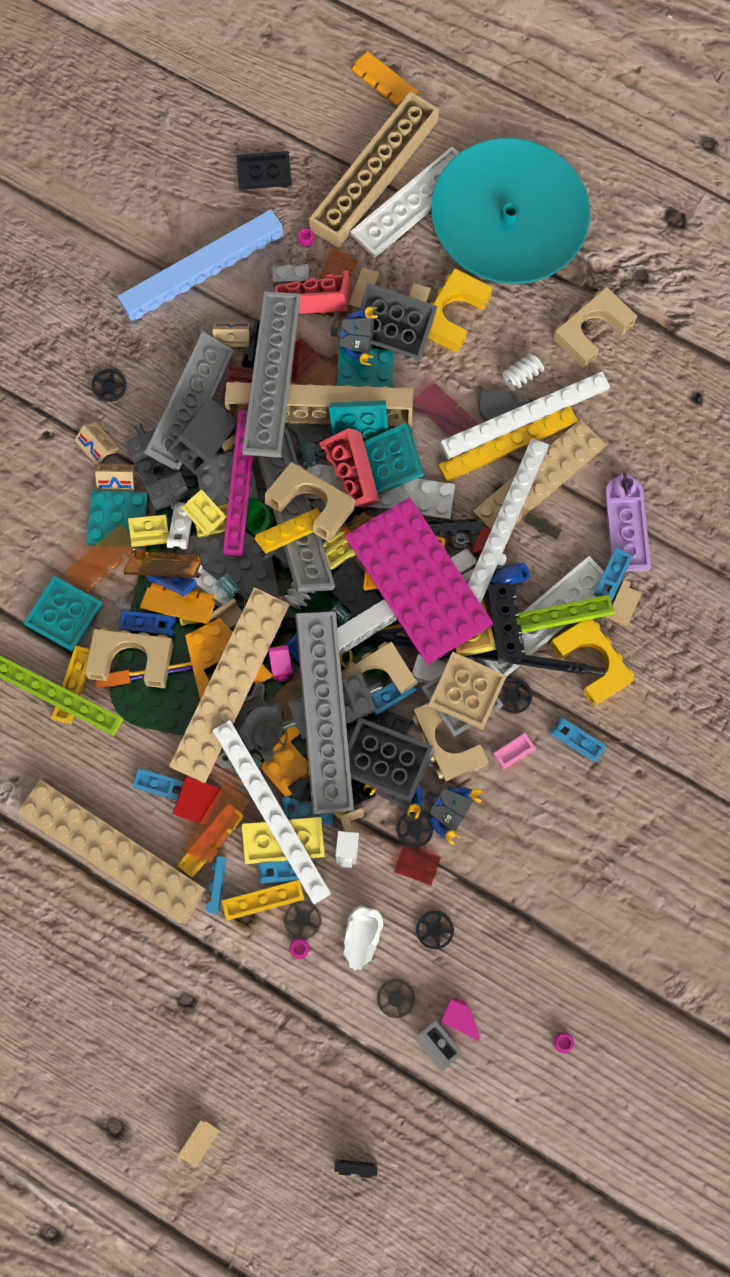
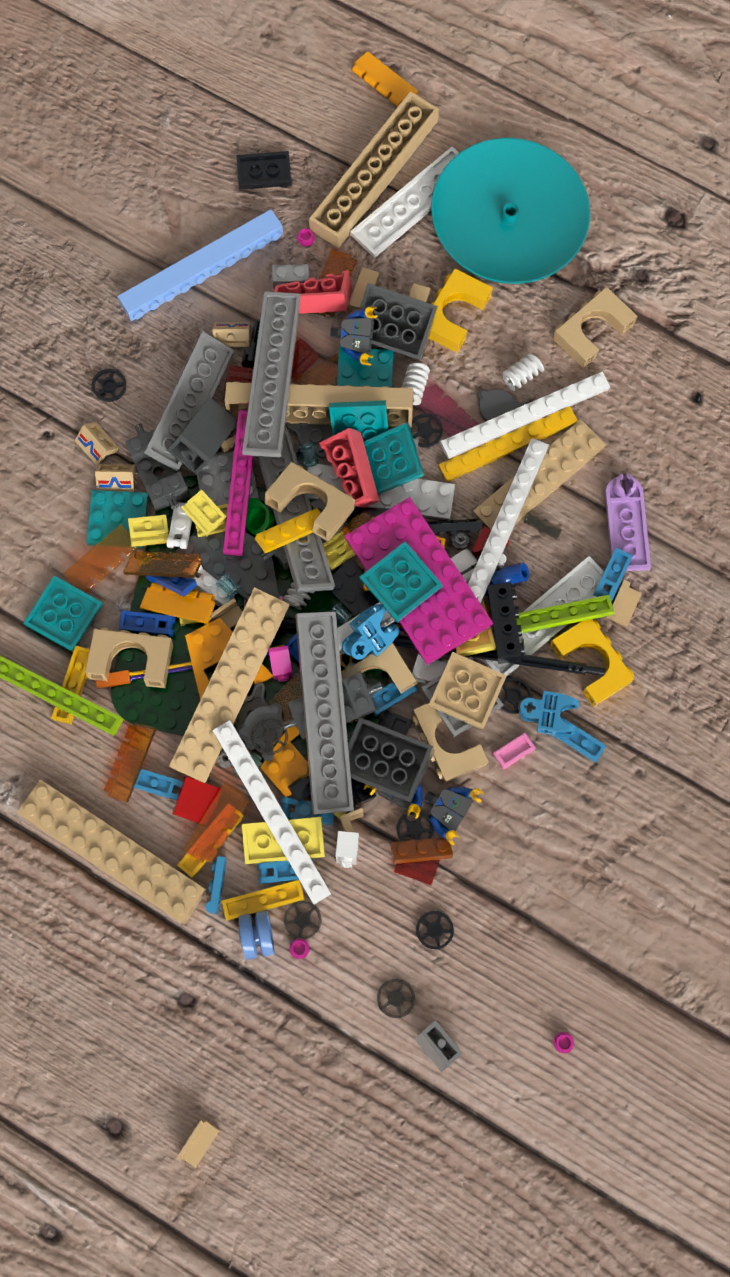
(133, 756): none -> clear orange windscreen
(256, 935): none -> medium blue wheel
(349, 1167): black plate -> none
(362, 935): white hair -> none
(368, 634): none -> dark azure piece
(401, 581): none -> teal plate
(416, 378): none -> white piece
(421, 850): none -> dark orange plate
(425, 429): none -> black wheel
(460, 1018): dark pink slope -> none
(540, 710): none -> dark azure piece

